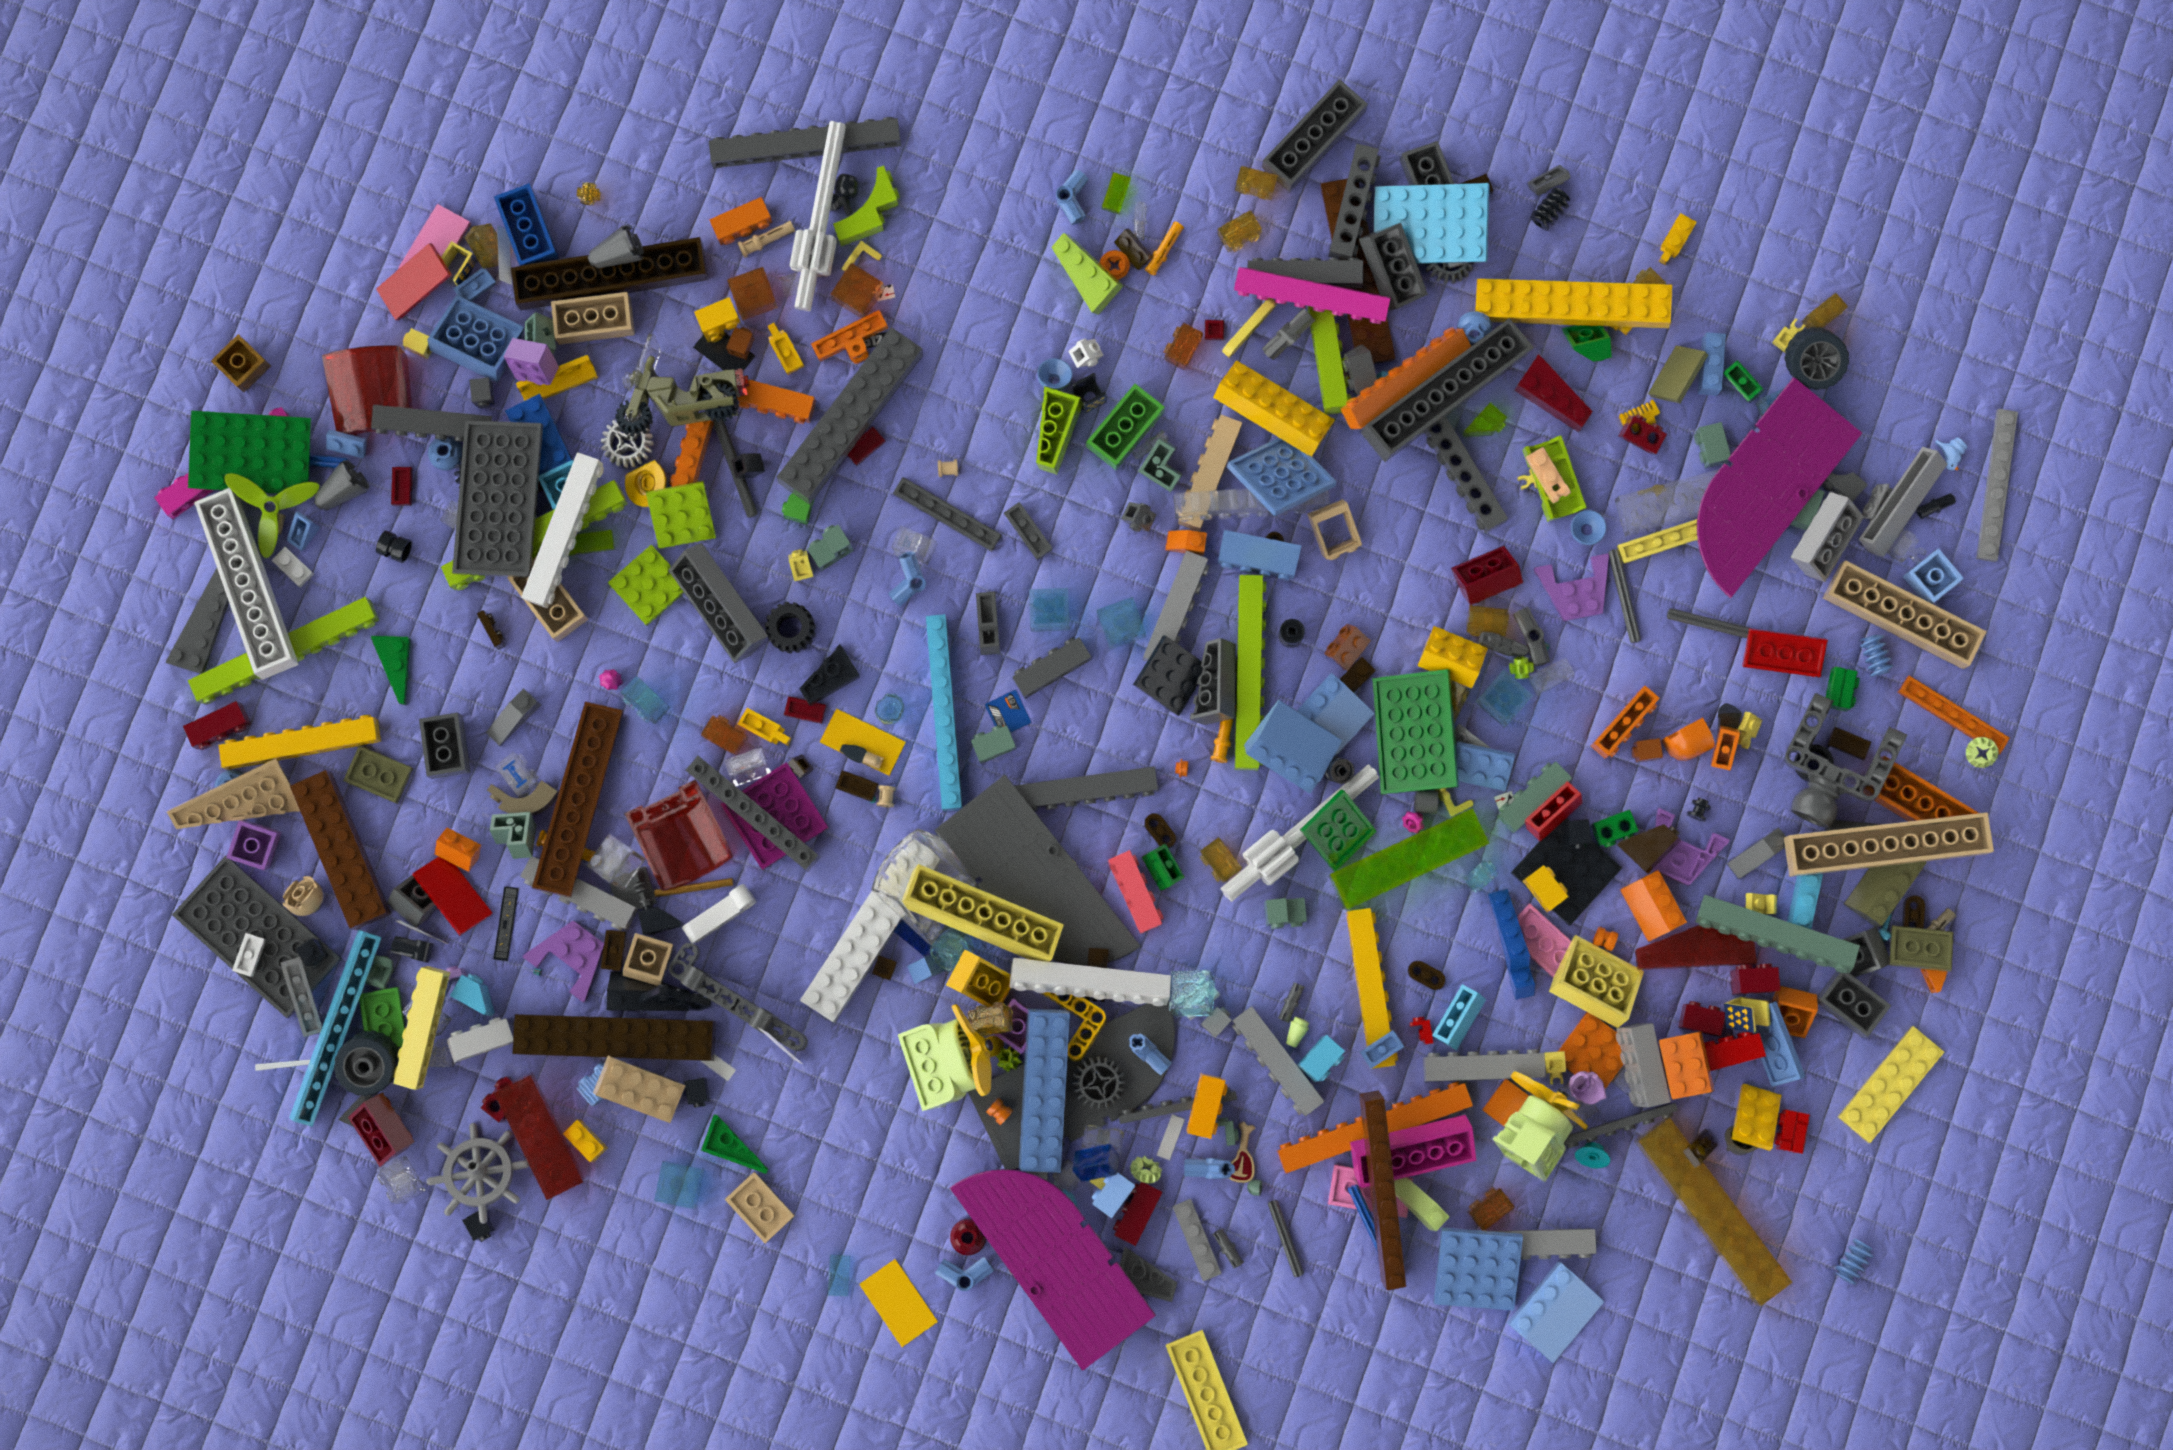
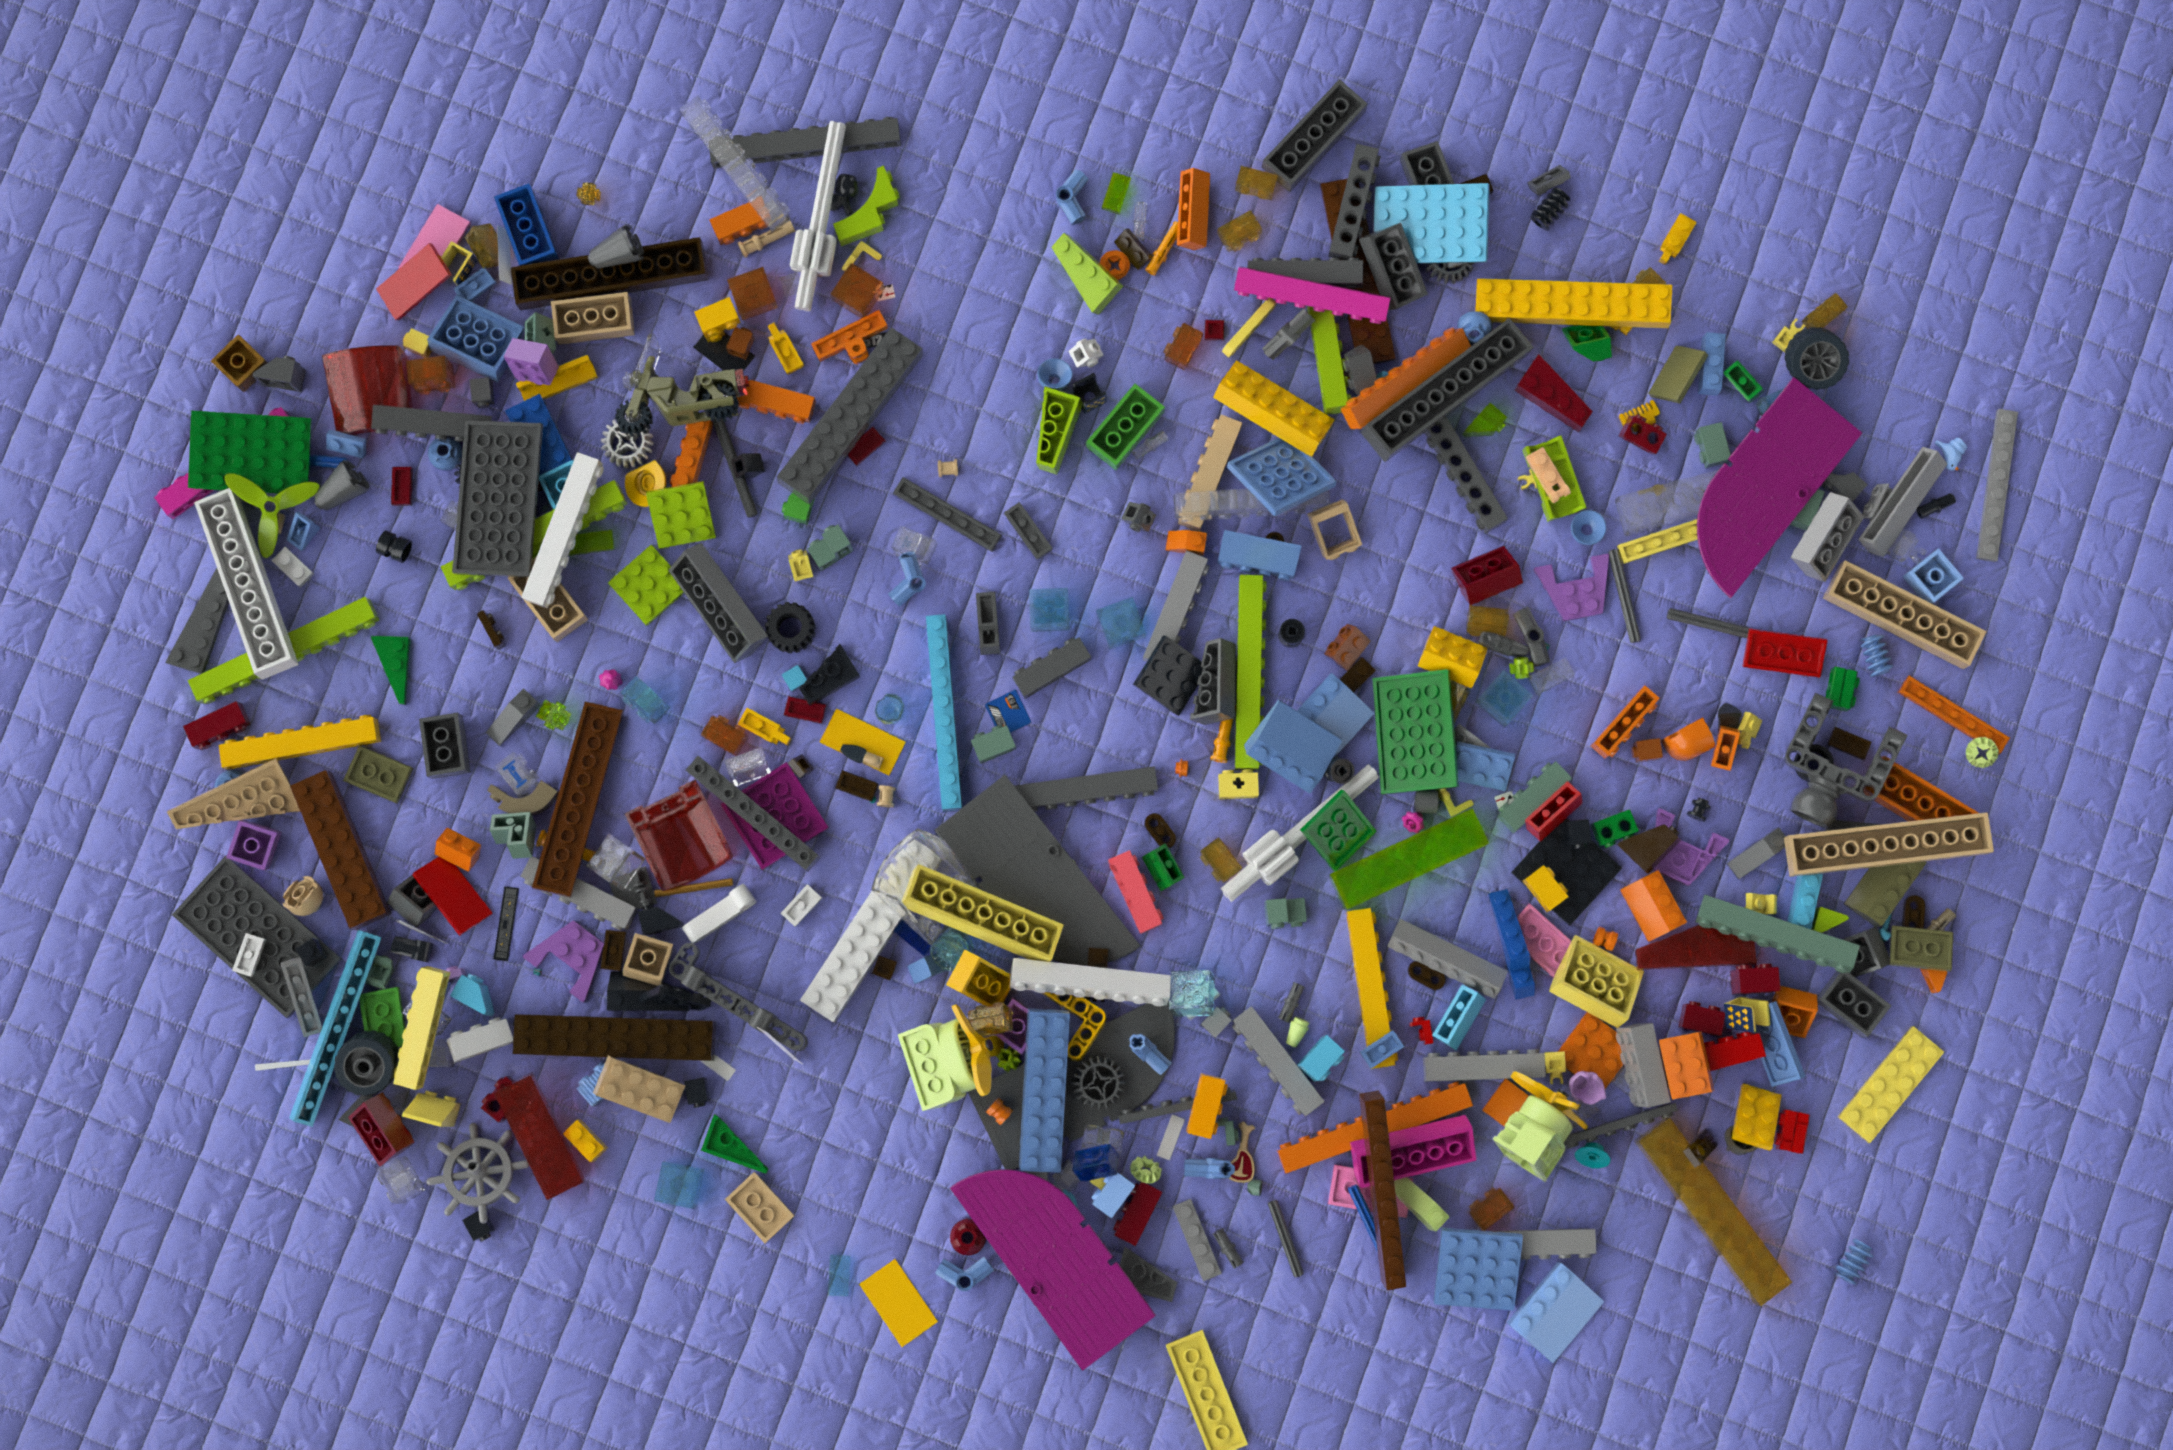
(281, 374): none -> dark grey slope
(431, 374): none -> clear orange brick
(433, 1109): none -> light yellow slope
(553, 715): none -> clear neon green brick
(735, 164): none -> clear brick
(794, 678): none -> medium azure tile
(801, 905): none -> white plate
(1156, 466): sand green brick -> none
(1193, 209): none -> orange brick
(1229, 791): none -> light yellow brick
(1447, 958): none -> light grey brick
(1480, 875): clear light blue brick -> none
(1826, 919): none -> lime slope

